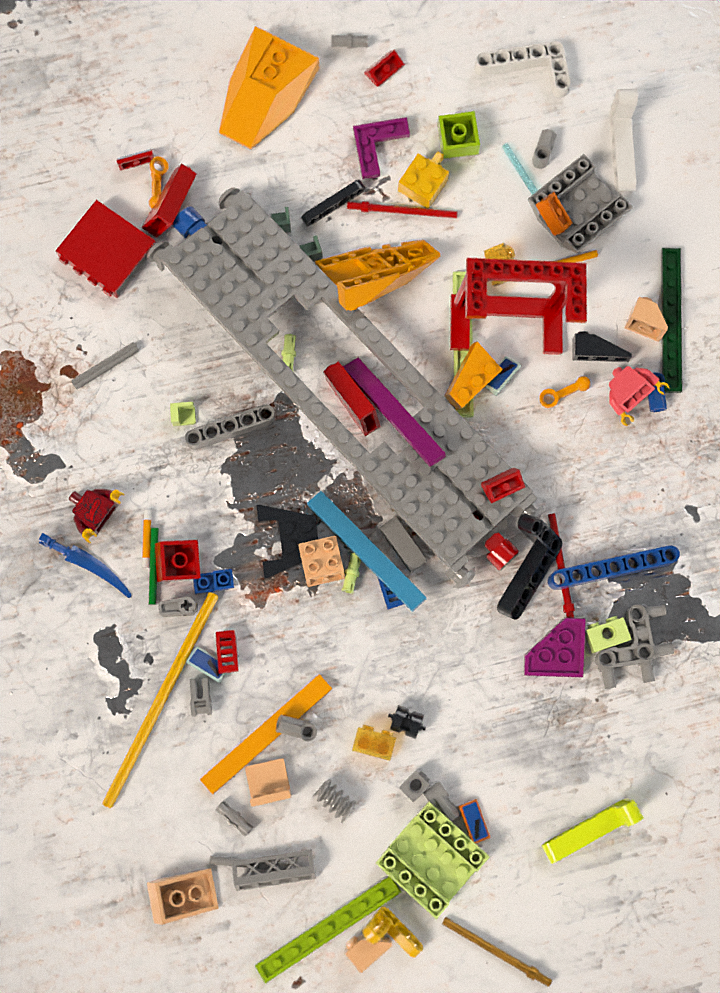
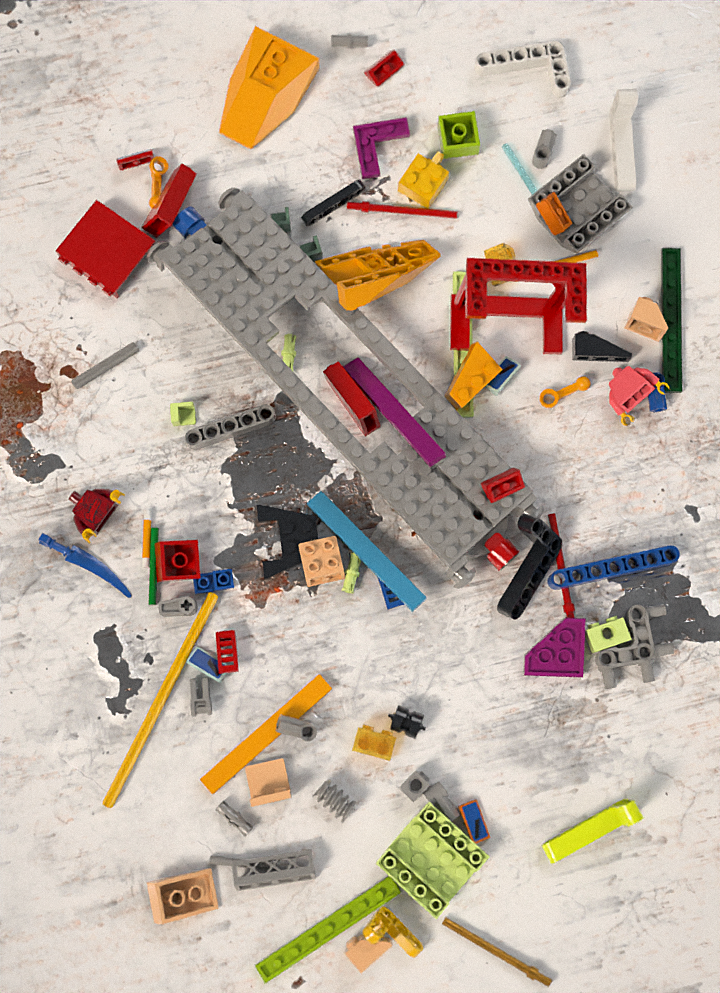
(403, 544): light grey beam -> none

